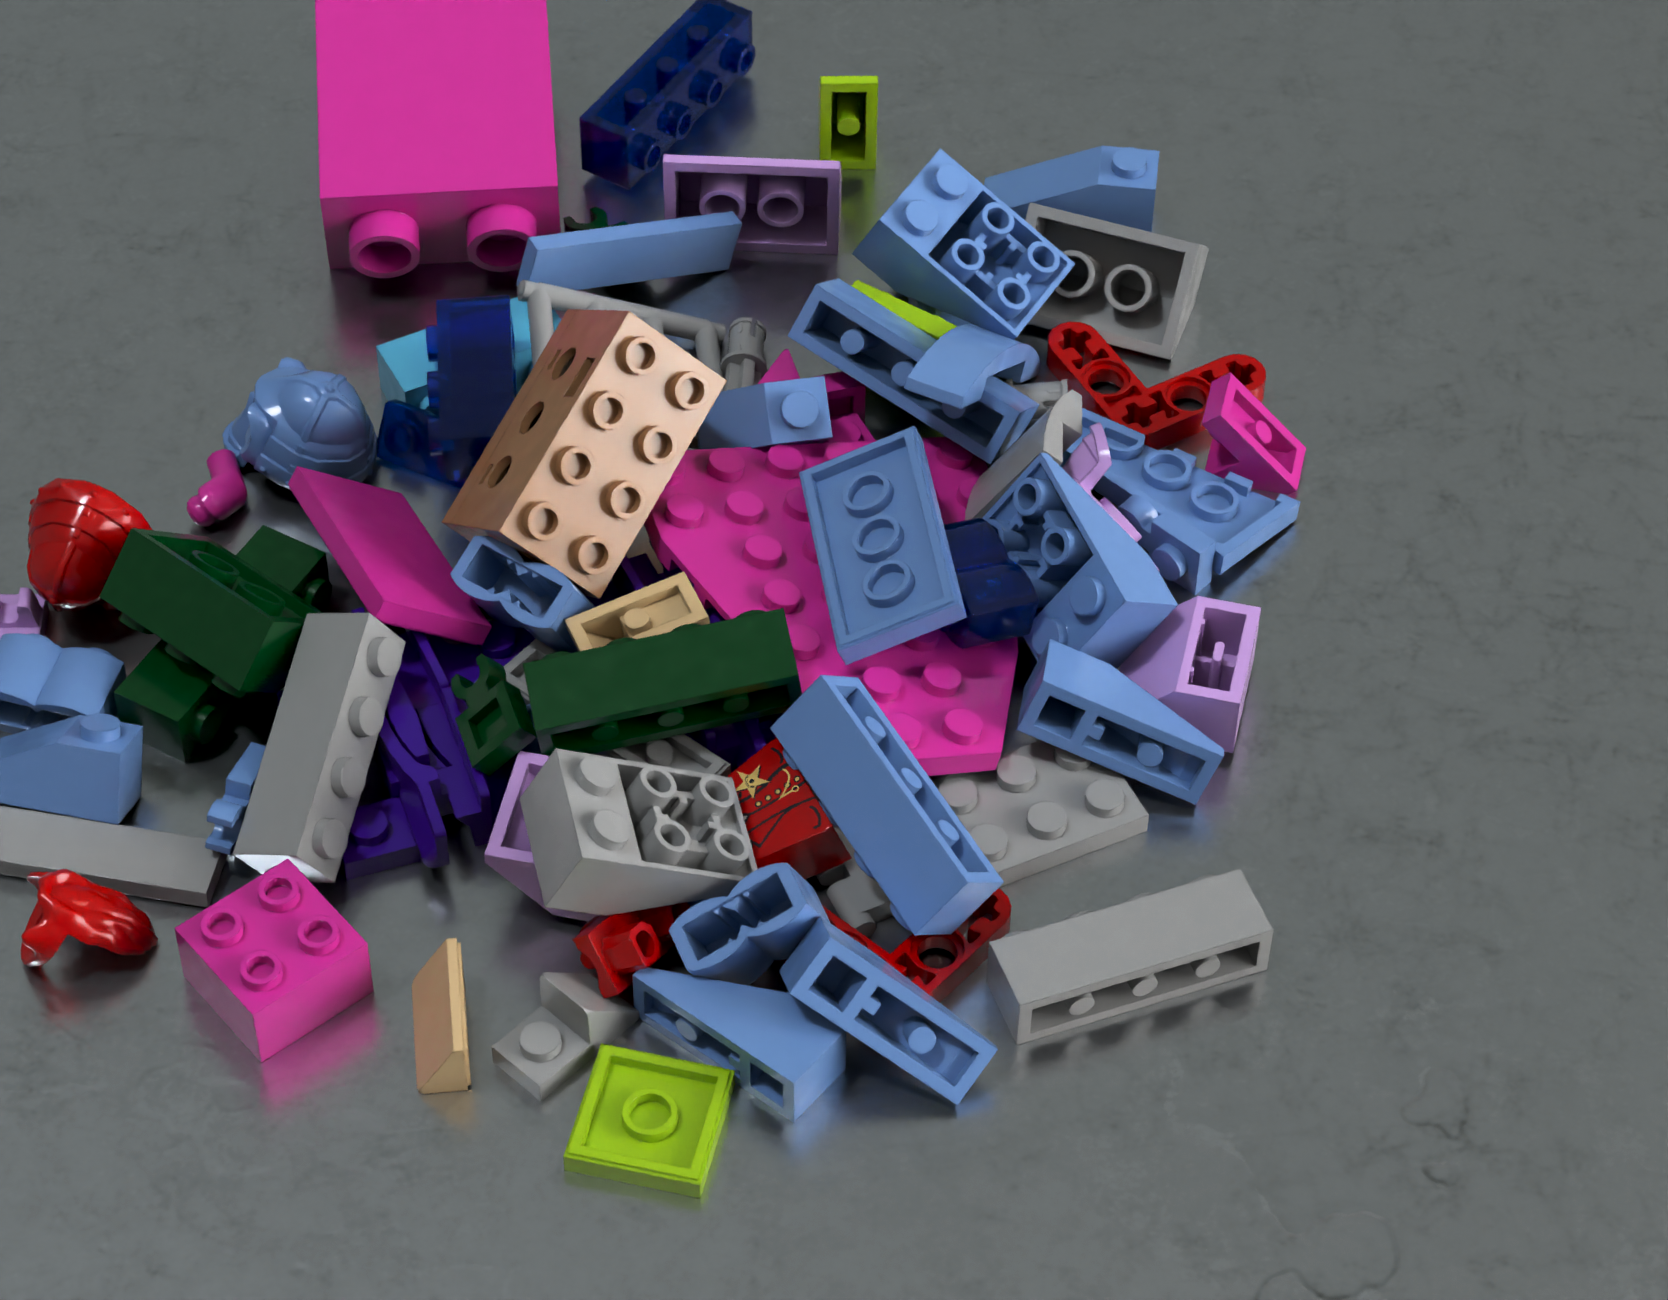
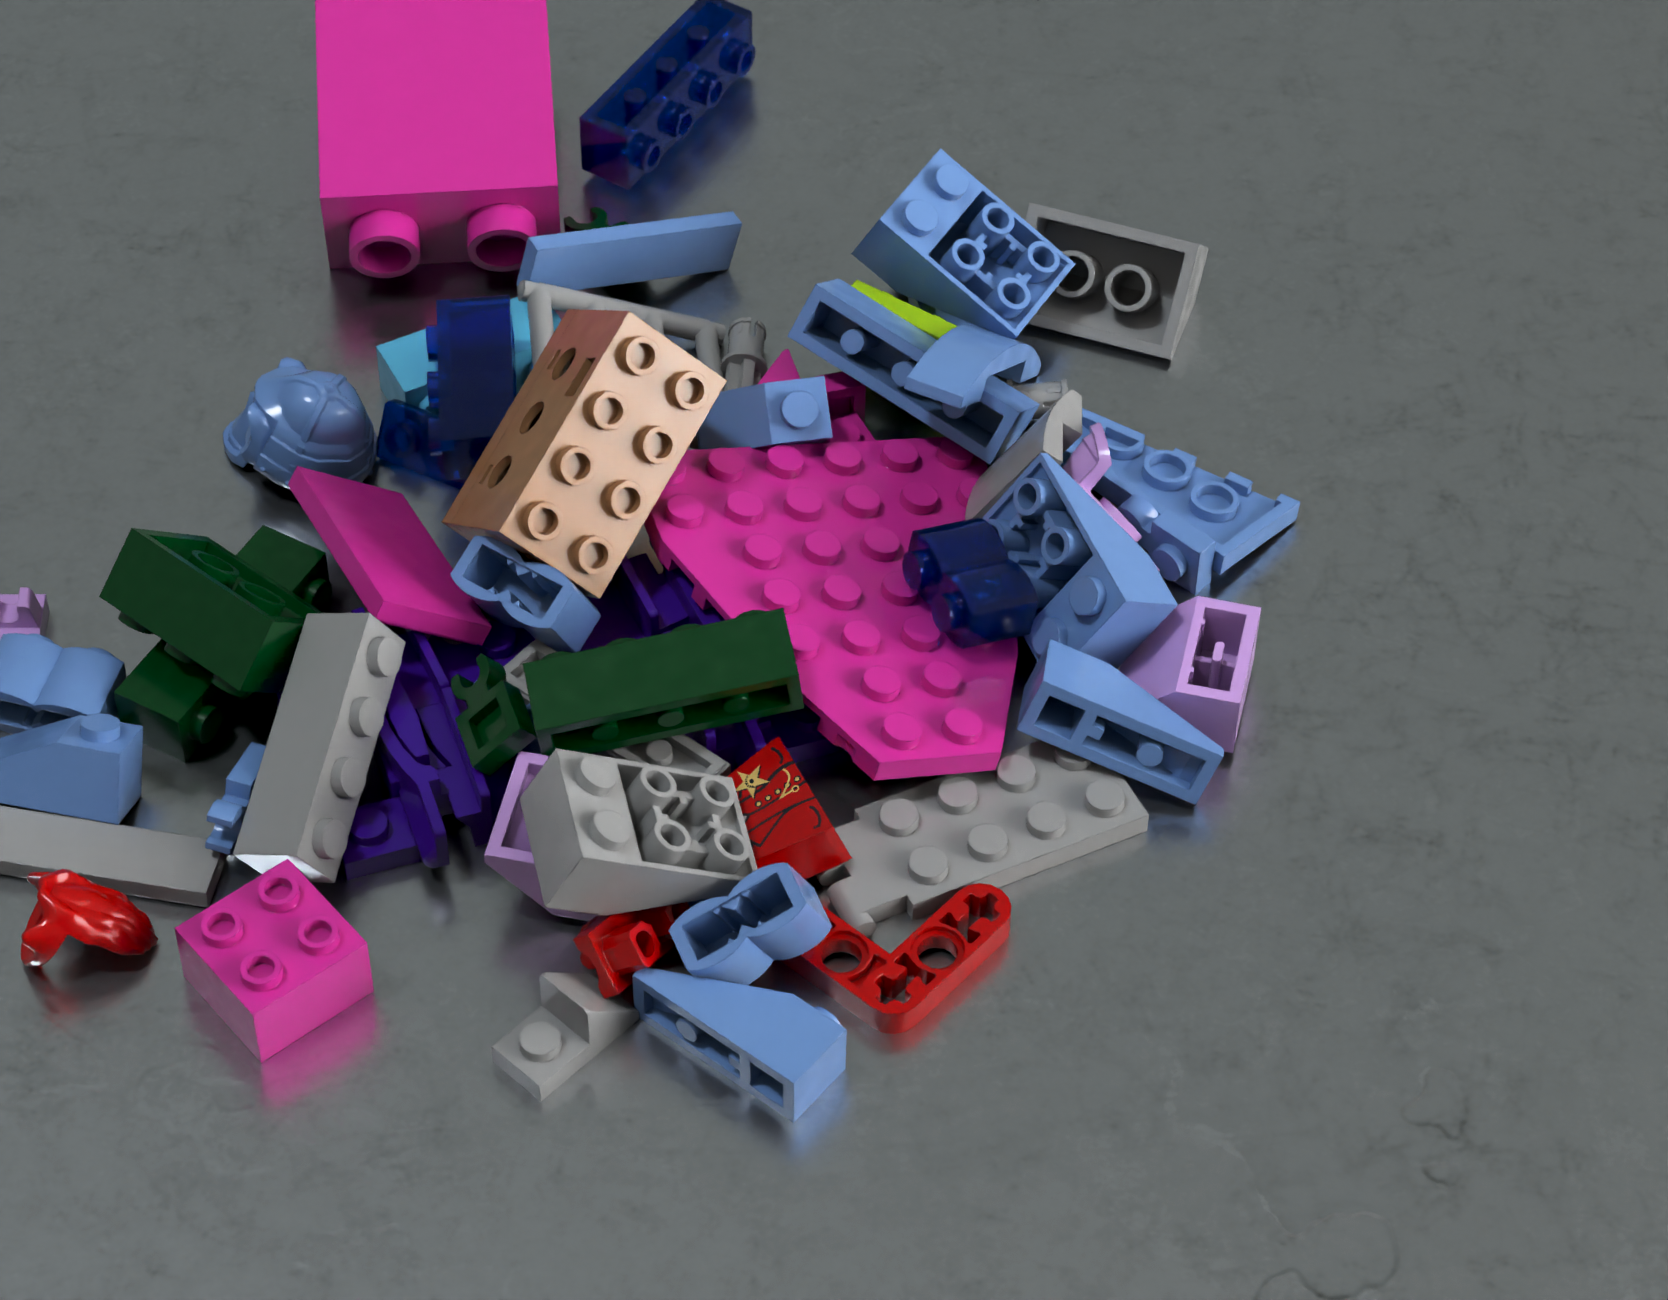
(76, 541): red head -> none
(221, 494): dark pink arm -> none
(441, 1022): tan slope -> none
(639, 614): tan slope -> none
(649, 1120): lime tile -> none
(779, 201): lavender slope -> none
(848, 120): lime slope -> none
(881, 546): medium blue tile -> none
(885, 806): medium blue brick -> none
(885, 1010): medium blue slope -> none
(1094, 183): medium blue slope -> none
(1128, 955): light grey brick -> none
(1135, 402): red beam -> none
(1250, 439): dark pink slope -> none

